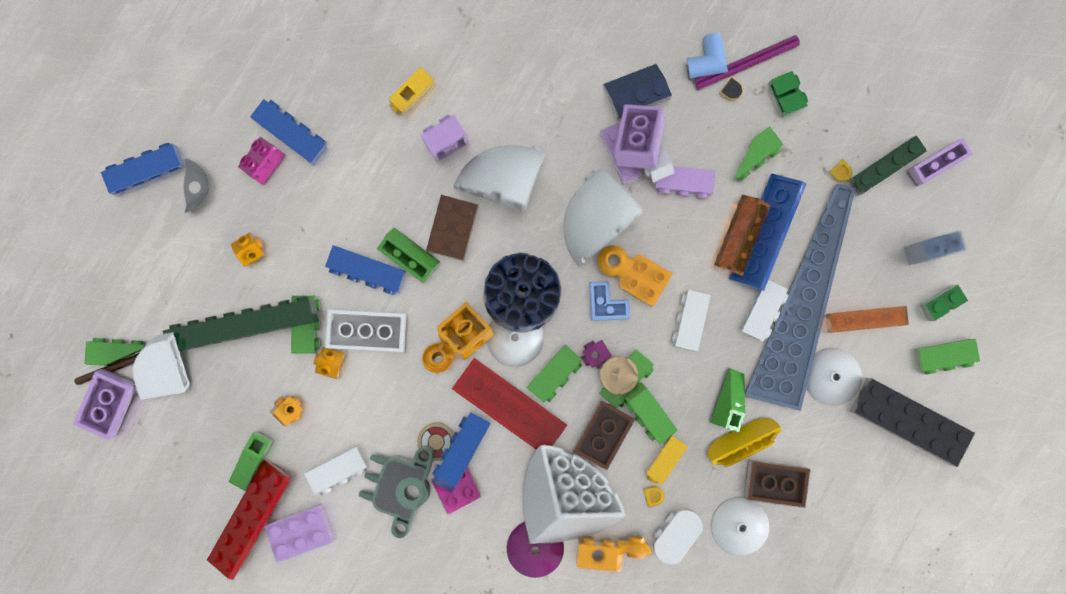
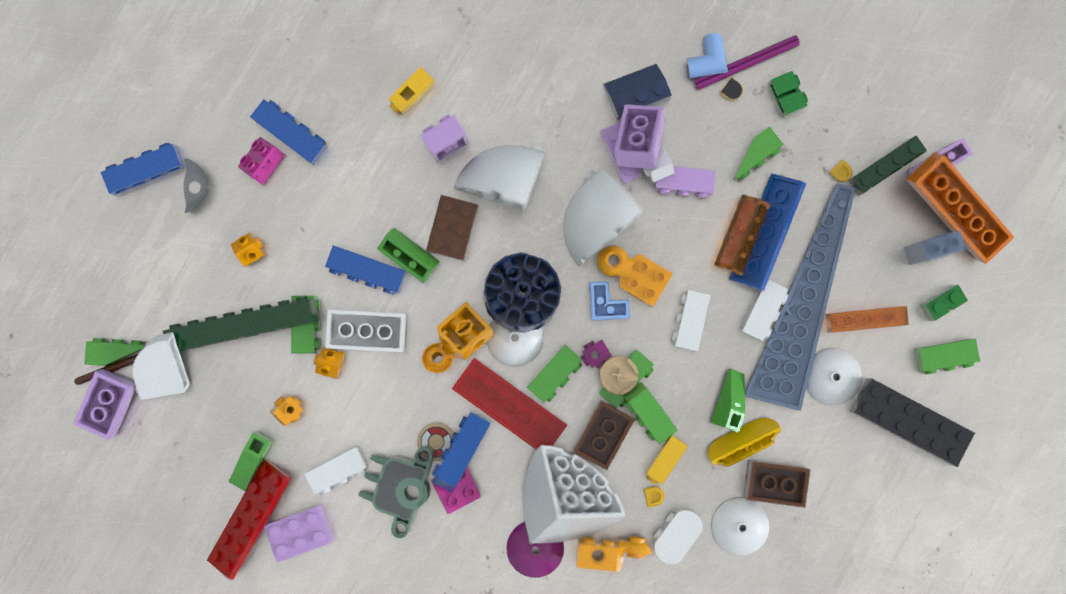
(960, 207): none -> orange brick

